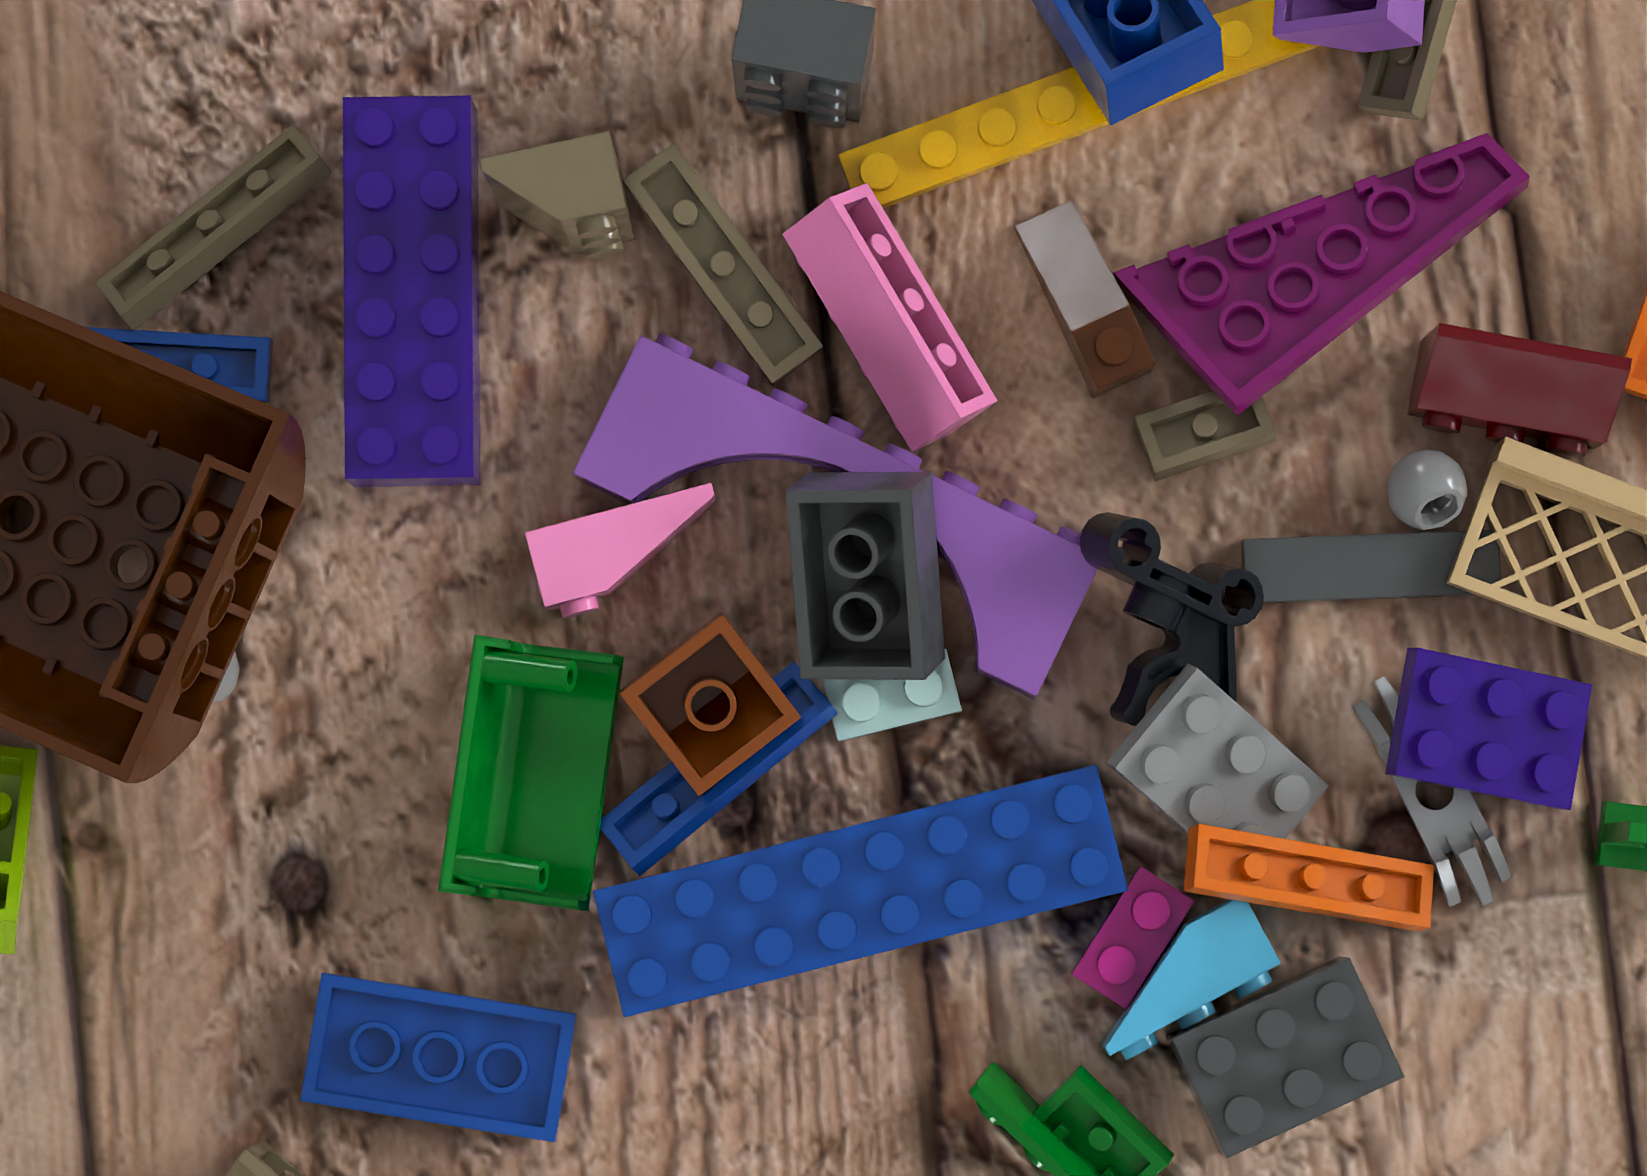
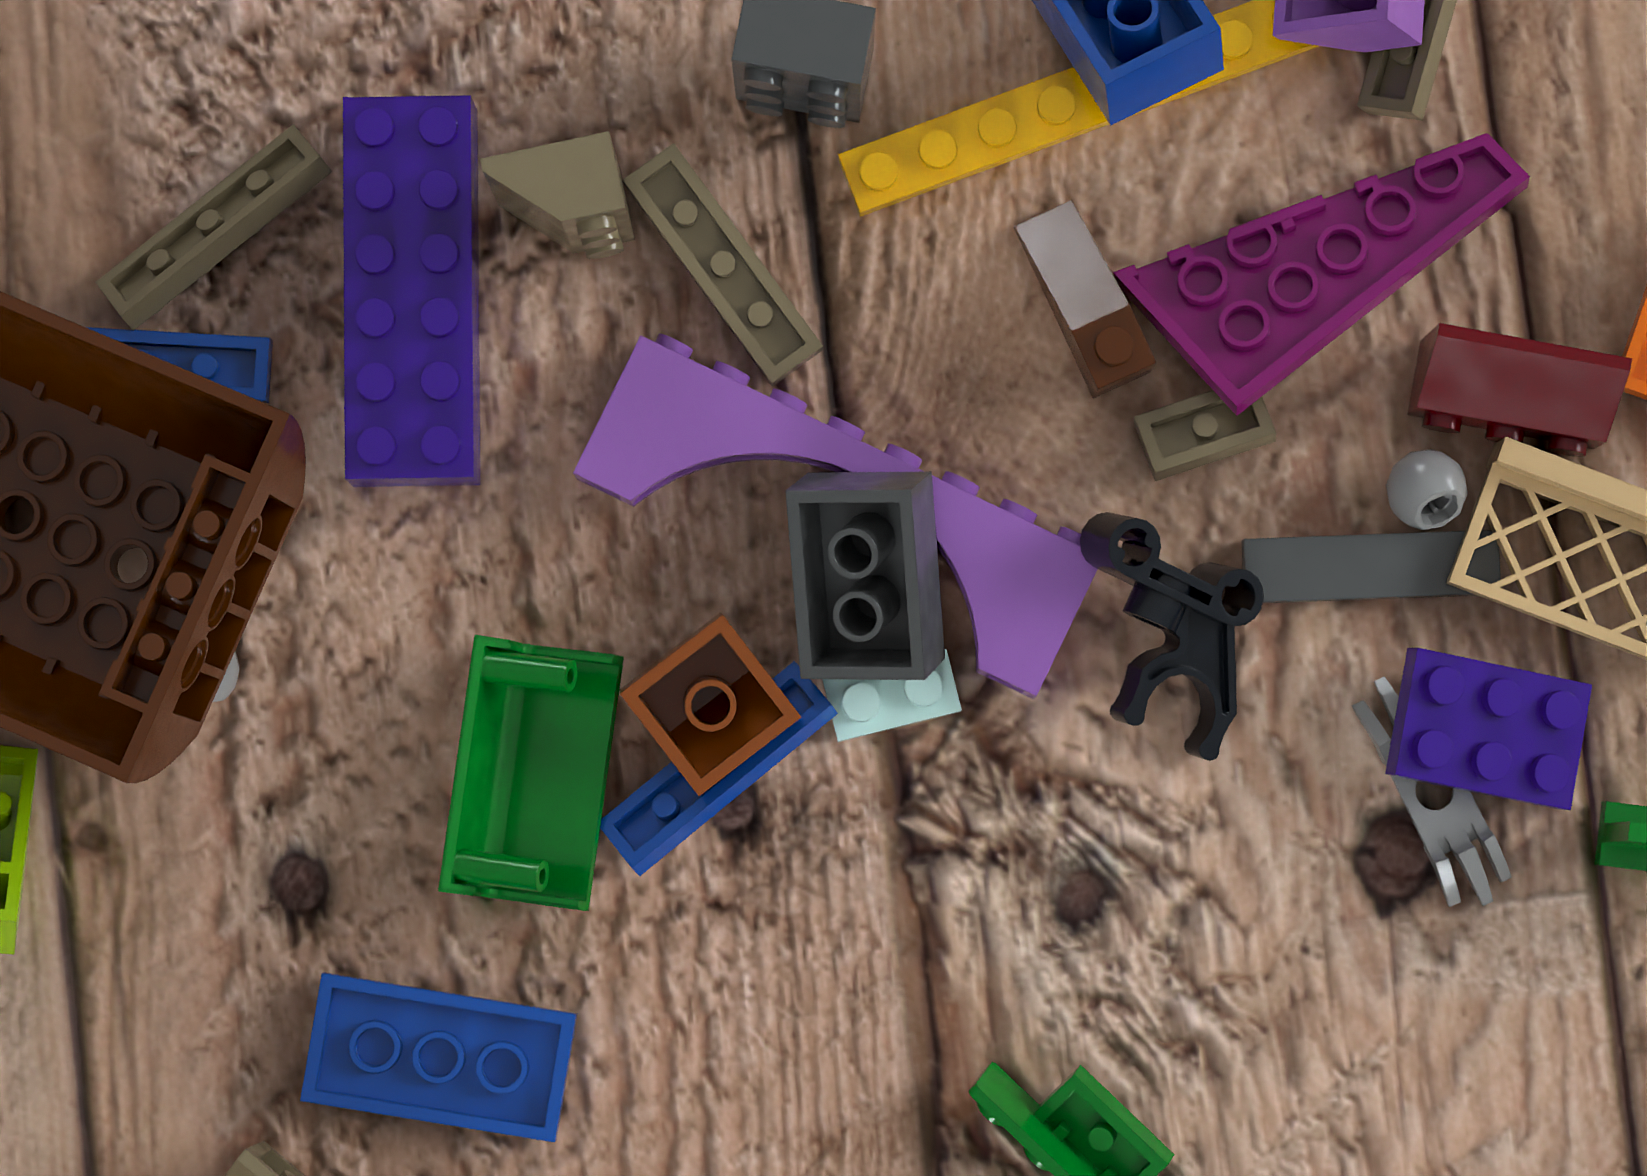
(603, 550): bright pink slope -> none
(860, 890): blue brick -> none
(889, 316): bright pink brick -> none
(1132, 937): dark pink plate -> none
(1201, 962): medium azure slope -> none
(1215, 763): light grey plate -> none
(1285, 1056): dark grey brick -> none
(1308, 877): orange plate -> none

